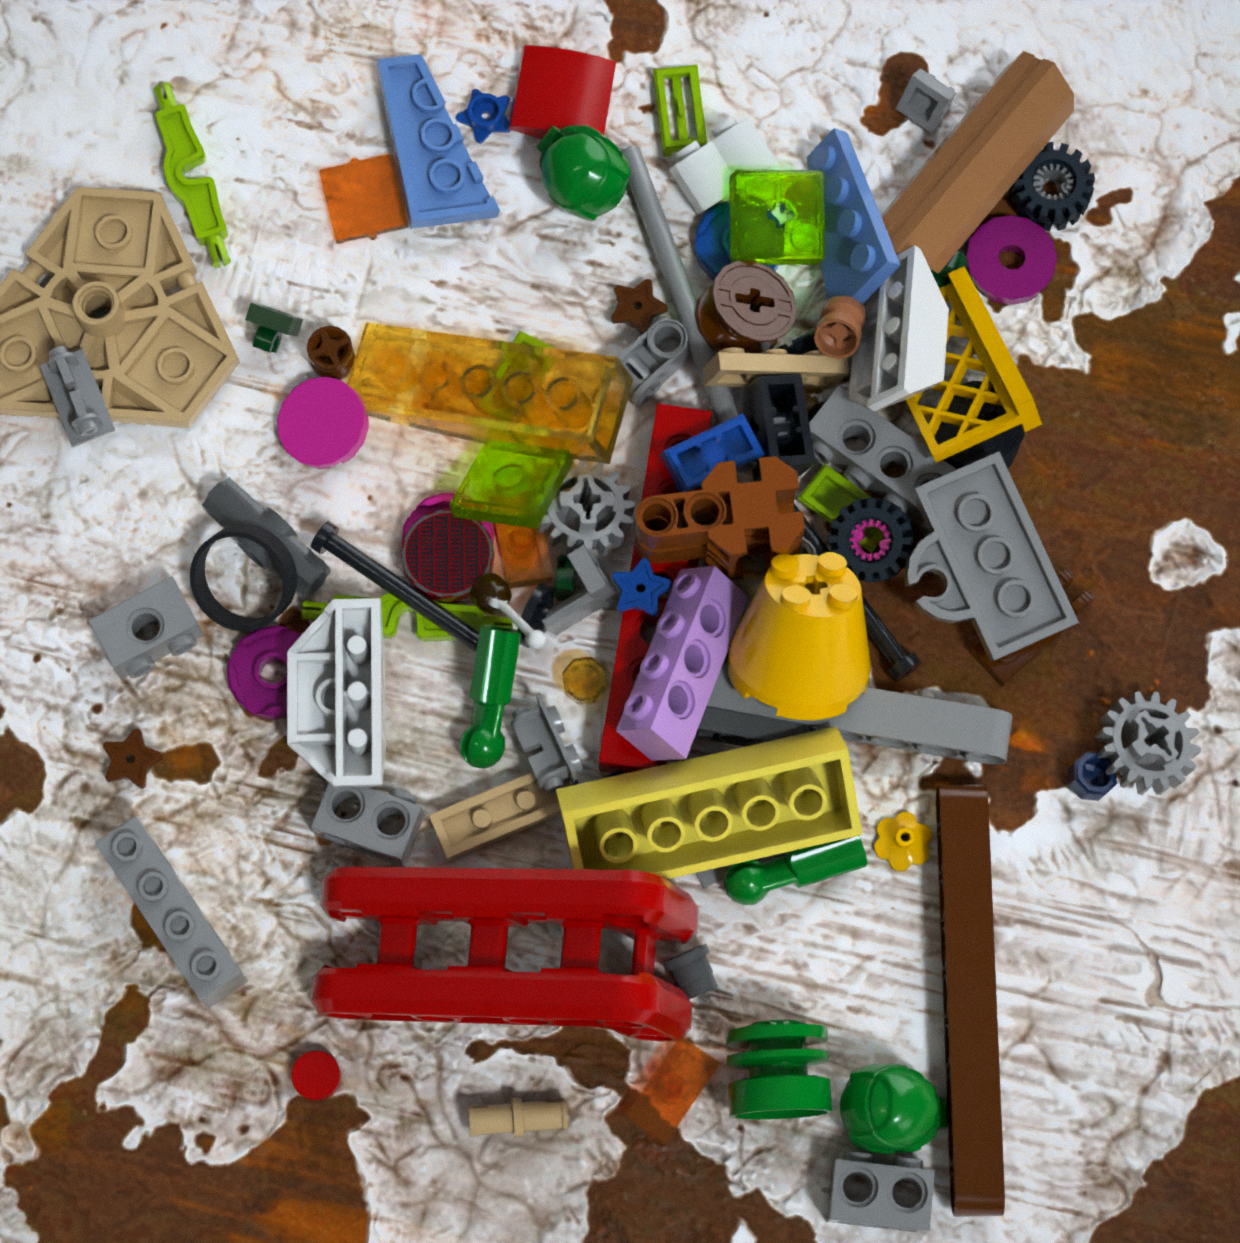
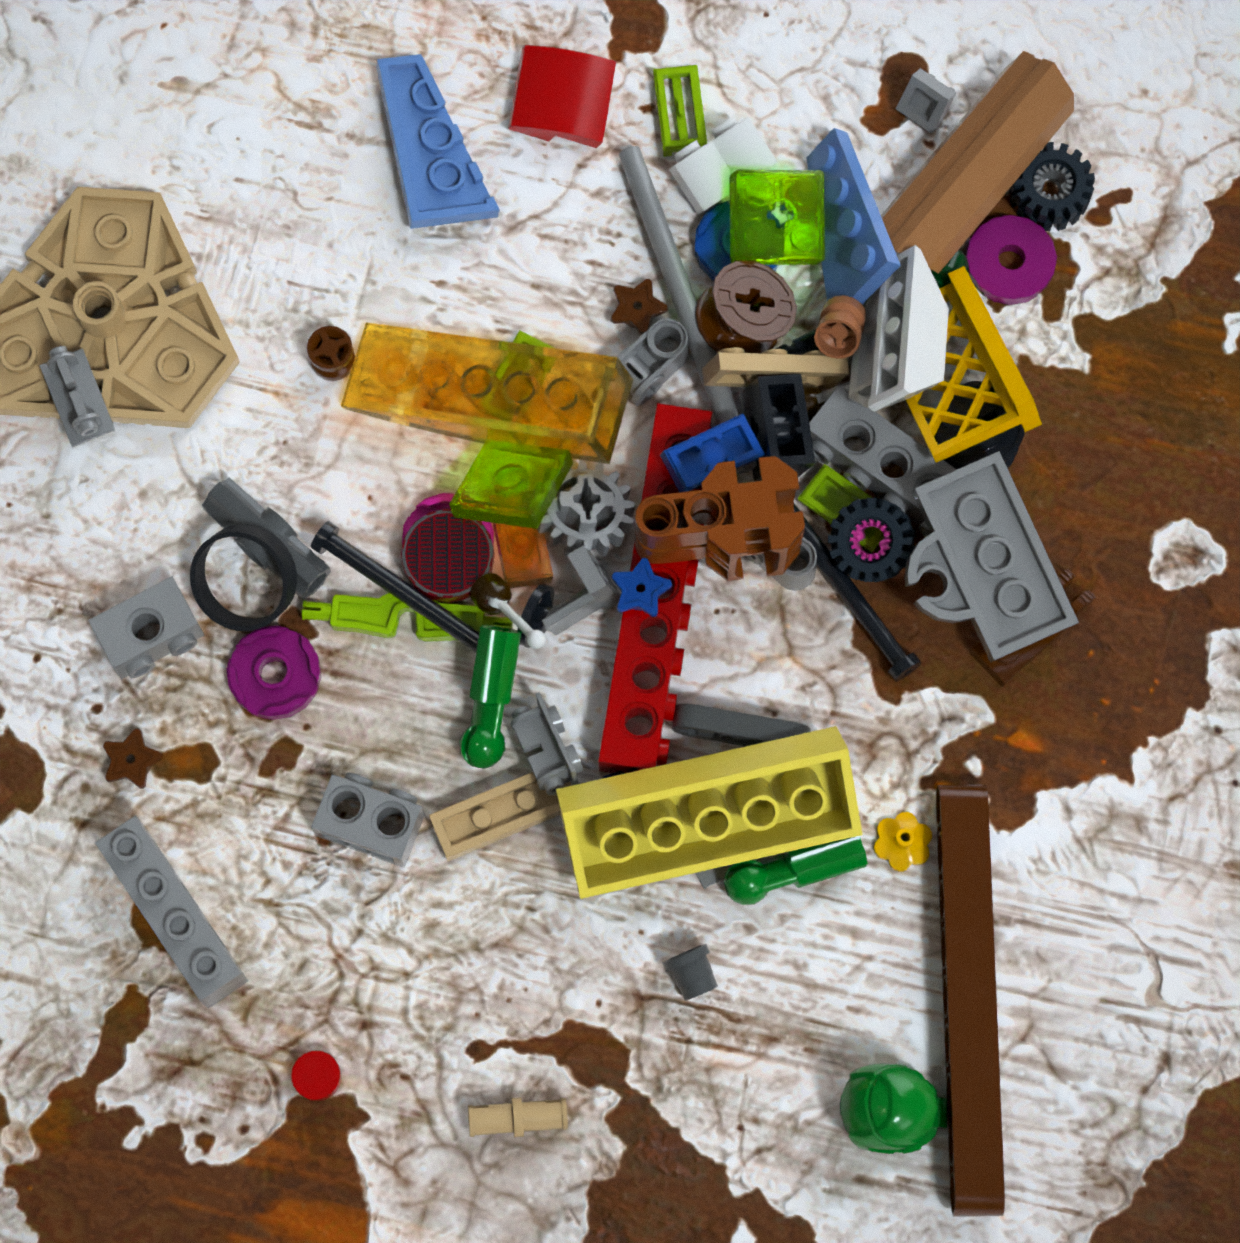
(196, 194): lime piece -> none
(272, 325): dark green tile -> none
(322, 422): dark pink tile -> none
(340, 694): white wedge -> none
(363, 198): clear orange piece -> none
(481, 104): blue plate -> none
(485, 990): red beam -> none
(564, 578): dark green tile -> none
(583, 170): green helmet -> none
(584, 680): clear yellow tile -> none
(672, 1090): clear orange plate -> none
(682, 663): lavender brick -> none
(778, 1071): green wheel -> none
(803, 639): yellow cone -> none
(880, 1207): light grey brick -> none
(898, 722): light grey beam -> none
(1089, 778): dark blue tile -> none
(1148, 720): light grey gear -> none

